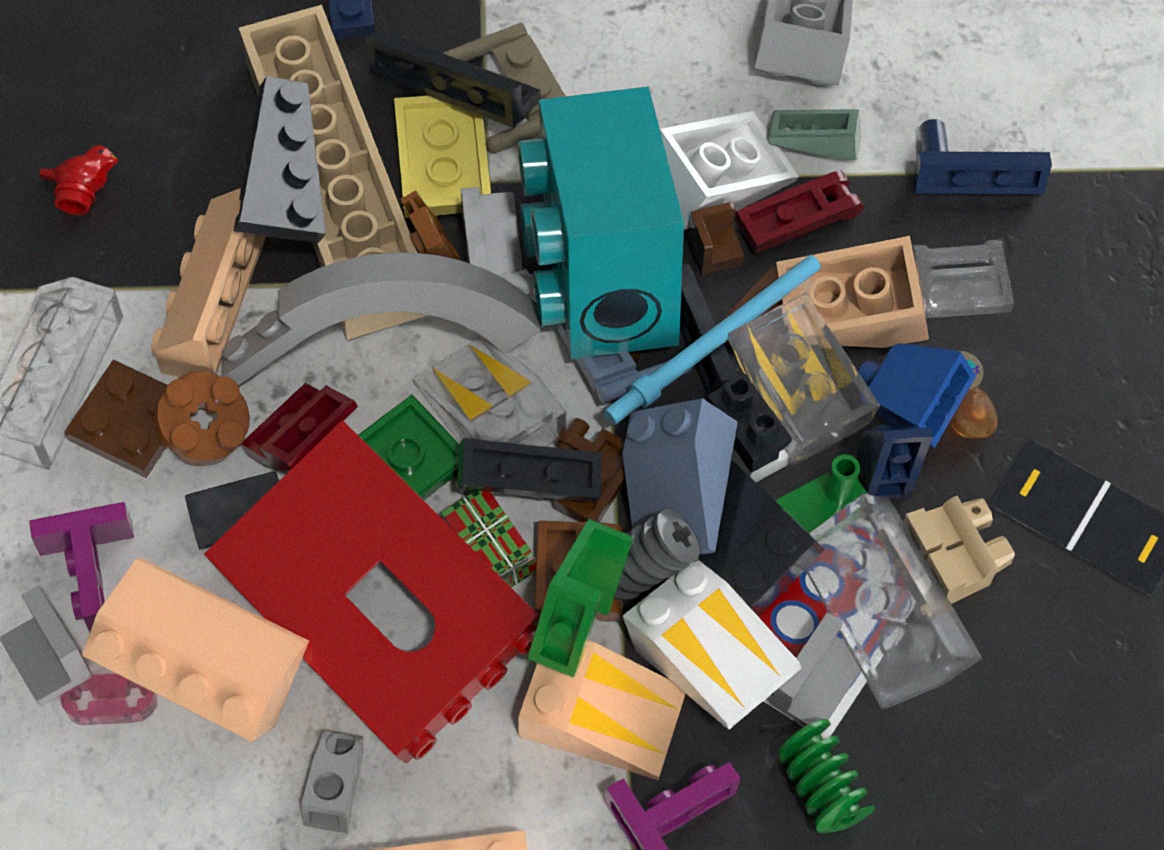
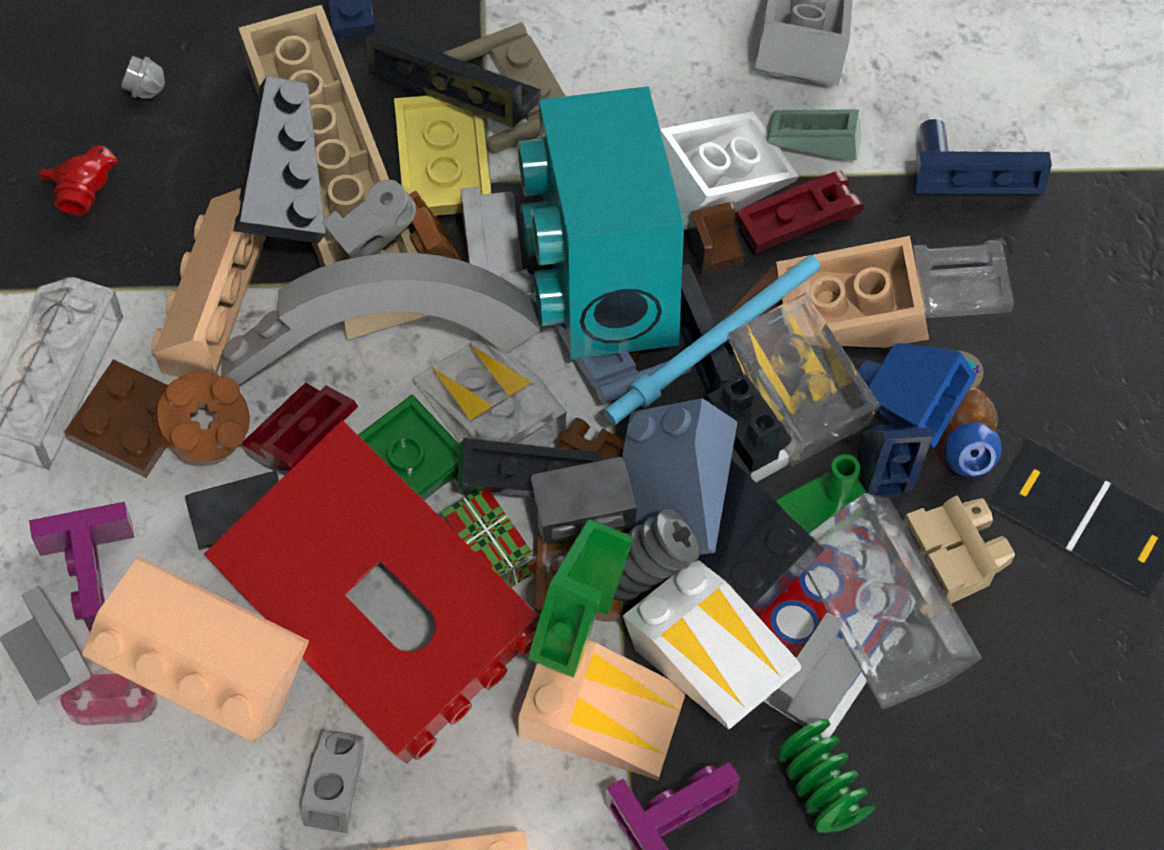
(143, 78): none -> light grey plate
(373, 221): none -> light grey leg
(581, 493): none -> flat silver panel
(971, 437): none -> blue plate

